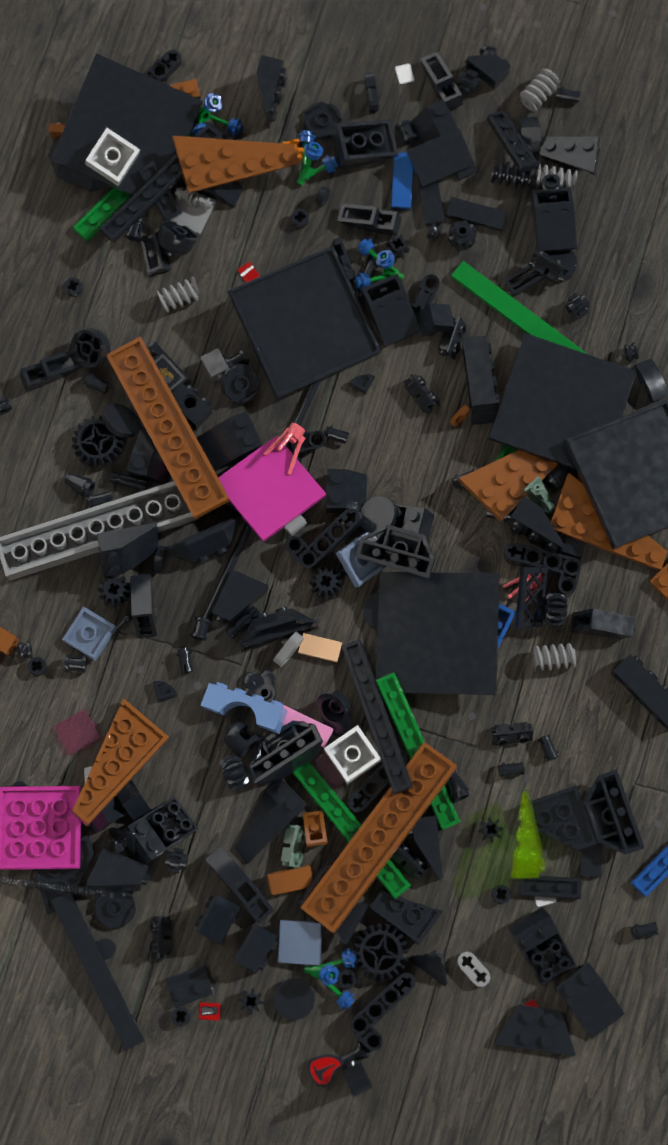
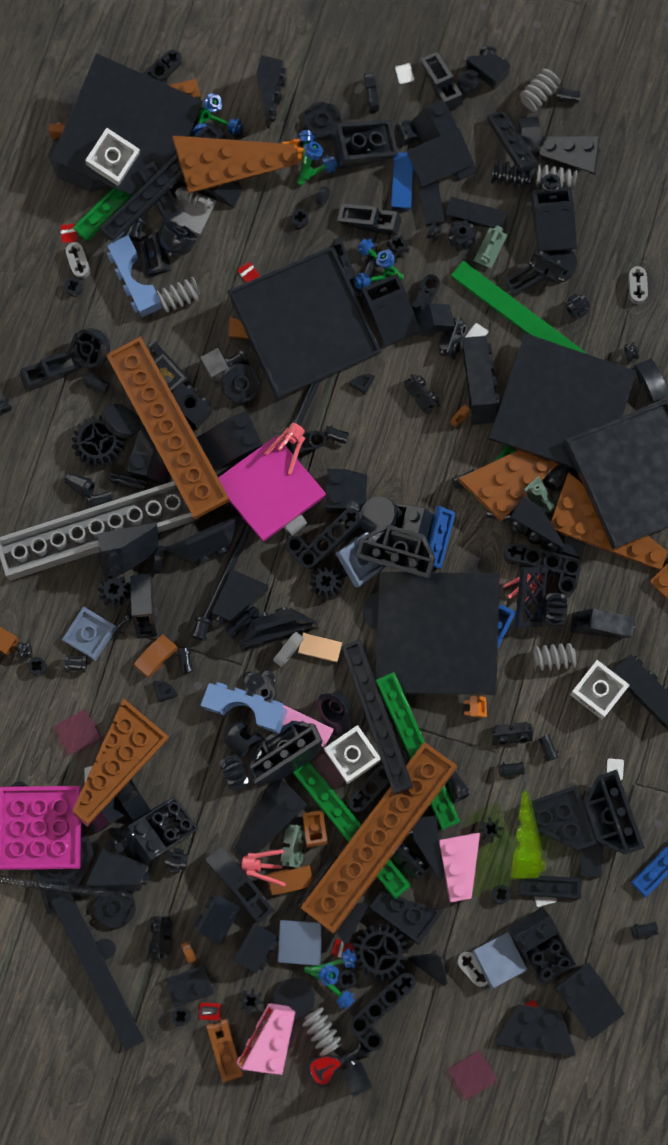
(68, 233): none -> red sticker
(73, 262): none -> light grey beam
(144, 296): none -> medium blue arch
(155, 655): none -> dark orange slope
(187, 950): none -> dark orange tile
(224, 1050): none -> dark orange plate
(236, 329): none -> dark orange tile
(252, 864): none -> coral plant
(270, 1041): none -> bright pink wedge
(321, 1032): none -> light grey piece
(340, 947): none -> red sticker
(440, 533): none -> blue tile
(459, 865): none -> bright pink wedge
(473, 1075): none -> clear pink piece
(477, 330): none -> white sticker
(477, 706): none -> orange tile
(490, 247): none -> sand green hinge
(499, 960): none -> sand blue tile
(599, 689): none -> white brick
(613, 764): none -> white sticker
(633, 285): none -> light grey beam

